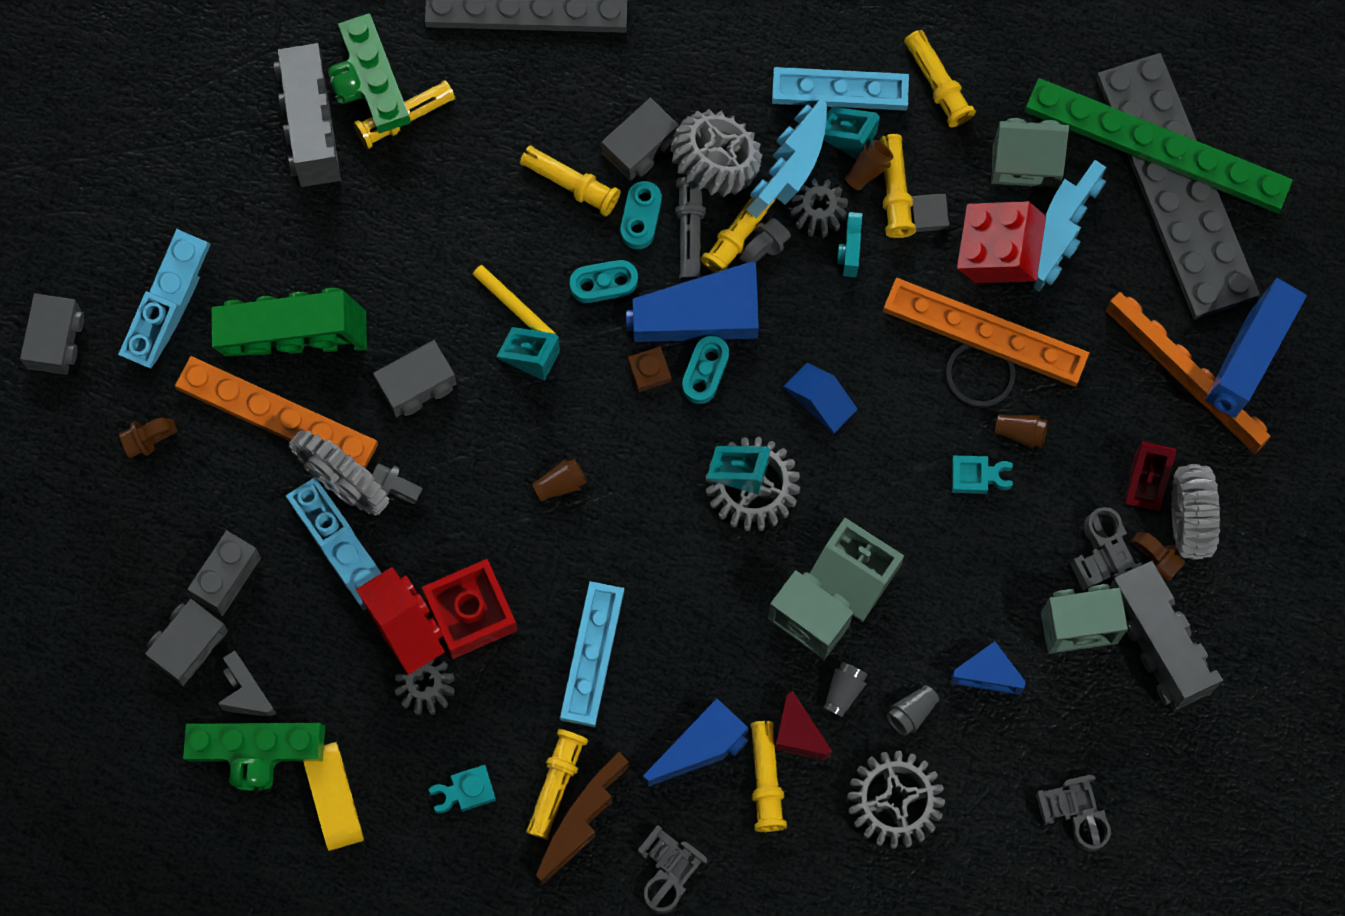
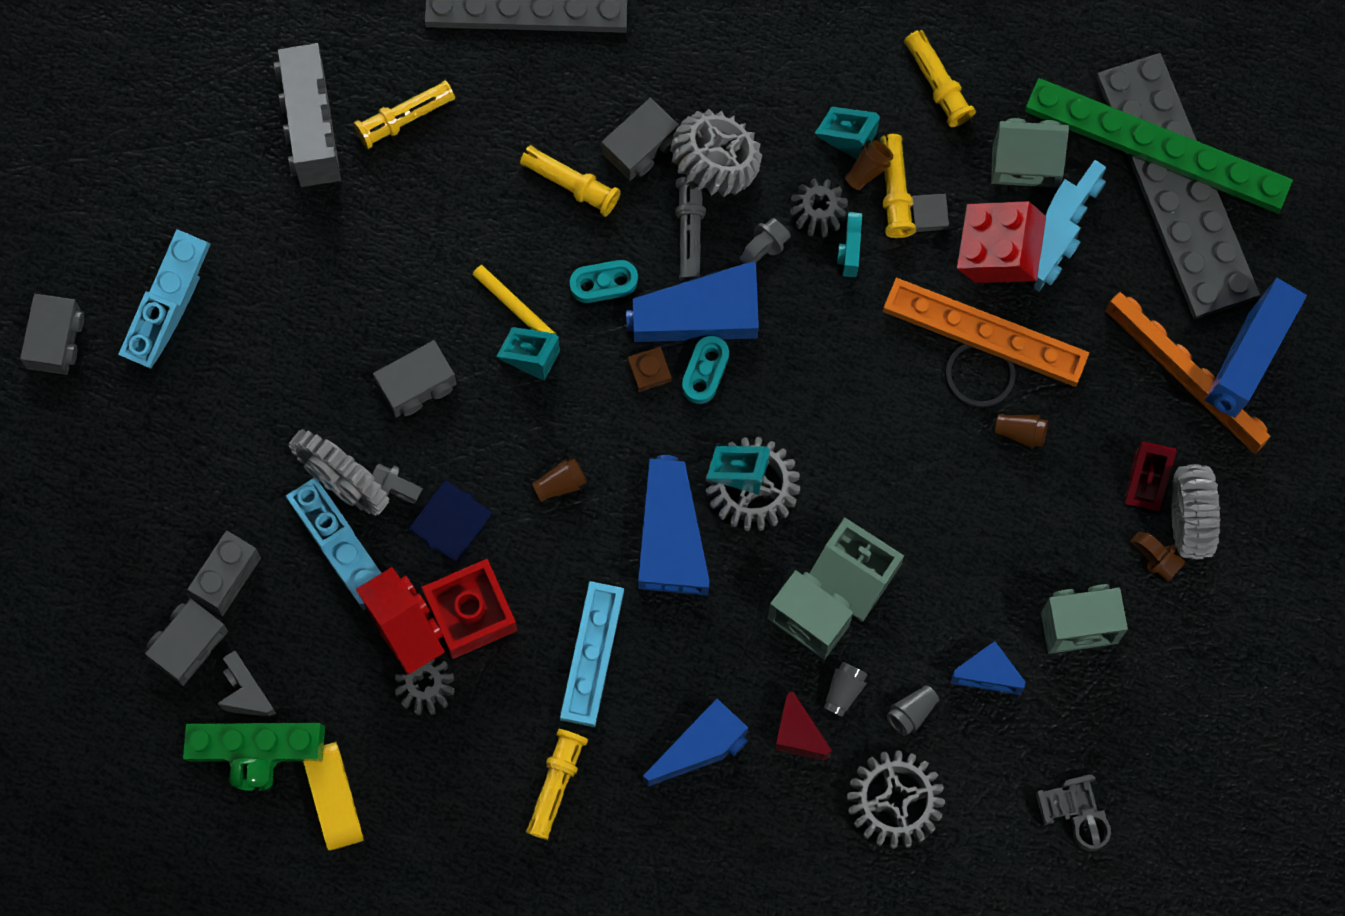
(143, 437): reddish brown piece -> none
(268, 409): orange plate -> none
(289, 324): green wedge -> none
(368, 75): green plate -> none
(450, 521): none -> clear blue piece
(470, 789): teal plate -> none
(574, 830): reddish brown slope -> none
(641, 213): teal plate -> none
(671, 539): none -> blue slope
(676, 862): dark grey piece -> none
(732, 240): yellow pin -> none
(768, 794): yellow pin -> none
(795, 158): medium azure slope -> none
(821, 396): blue slope -> none
(840, 88): medium azure plate -> none
(973, 474): teal plate -> none
(1111, 558): dark grey piece -> none
(1164, 638): dark grey wedge -> none

